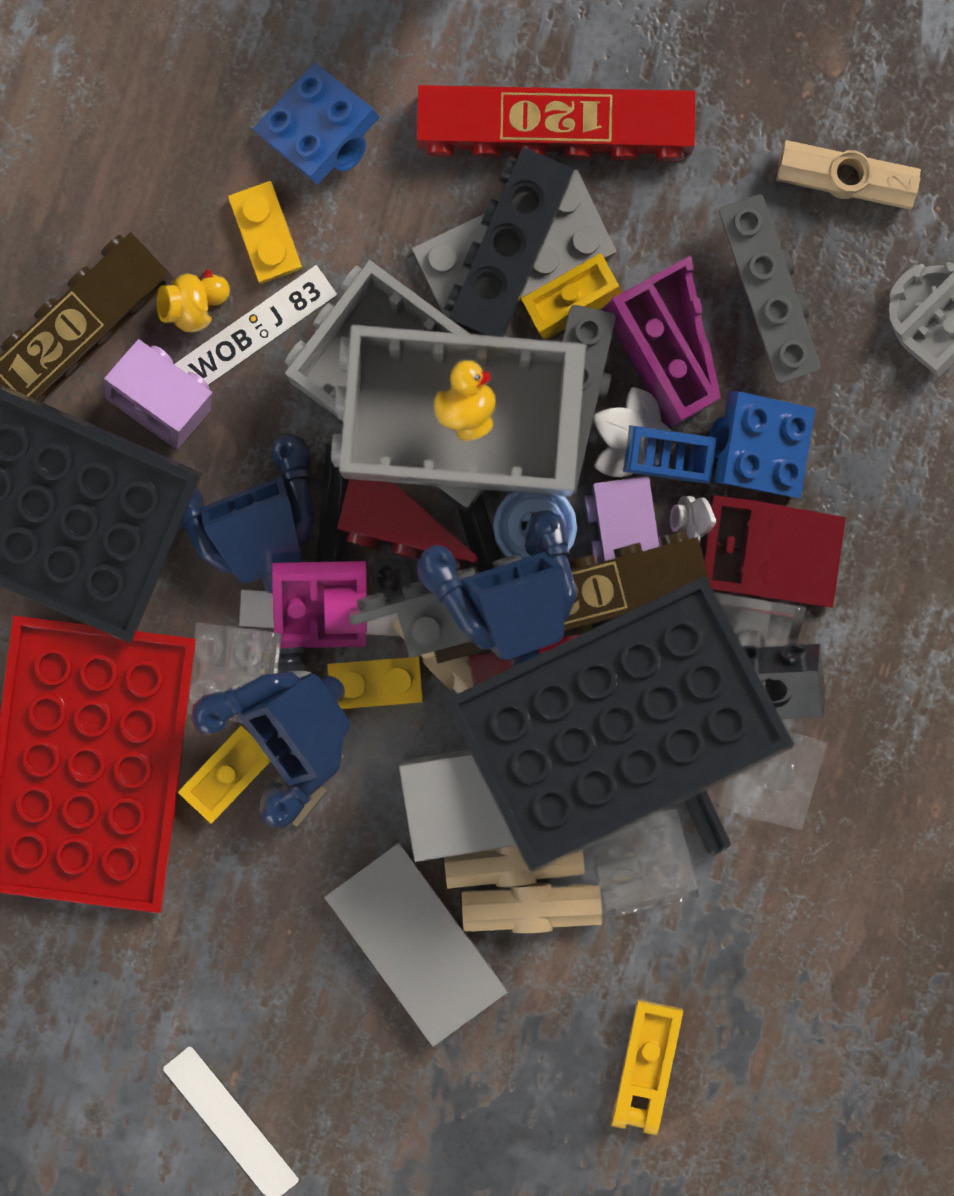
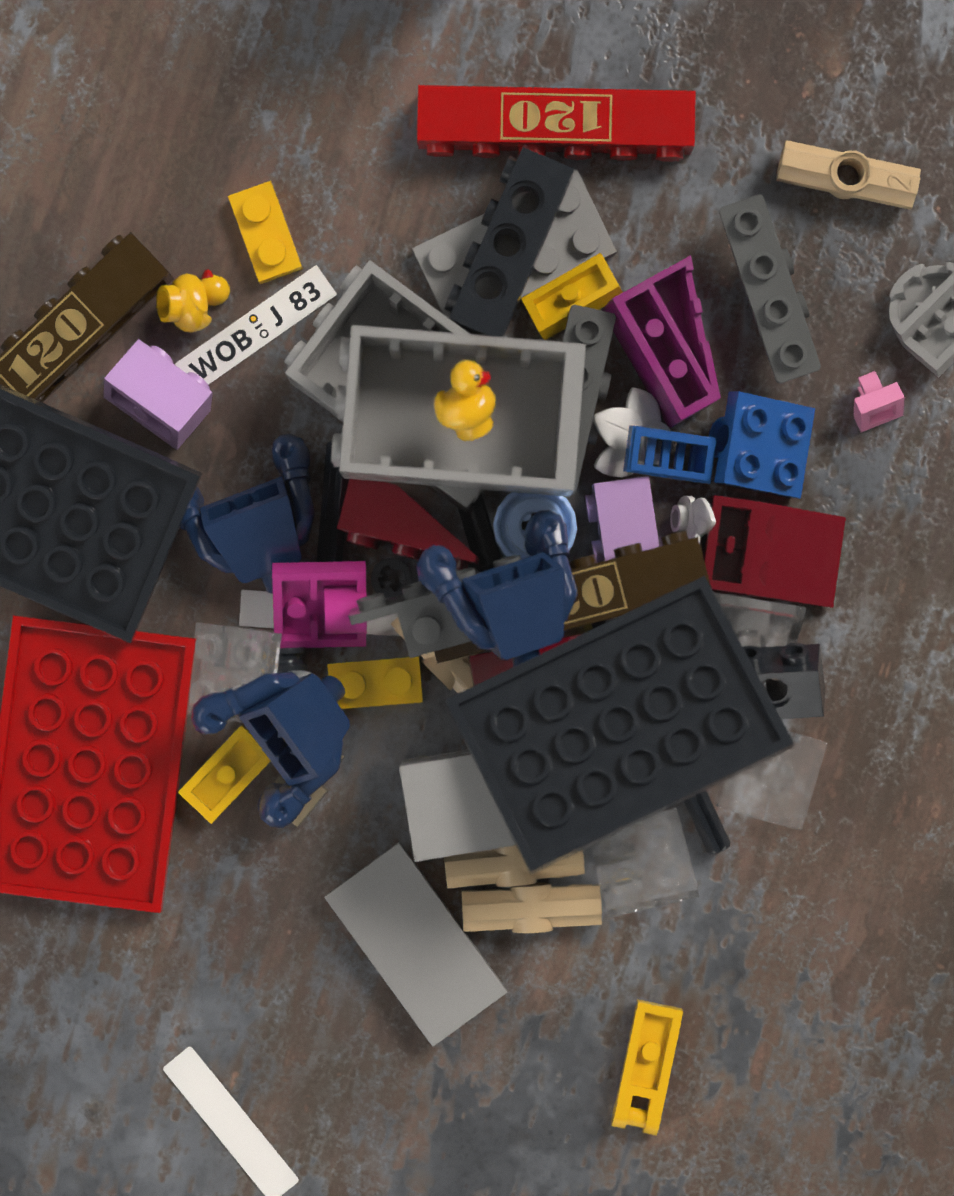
(318, 125): blue plate -> none
(876, 402): none -> bright pink tile

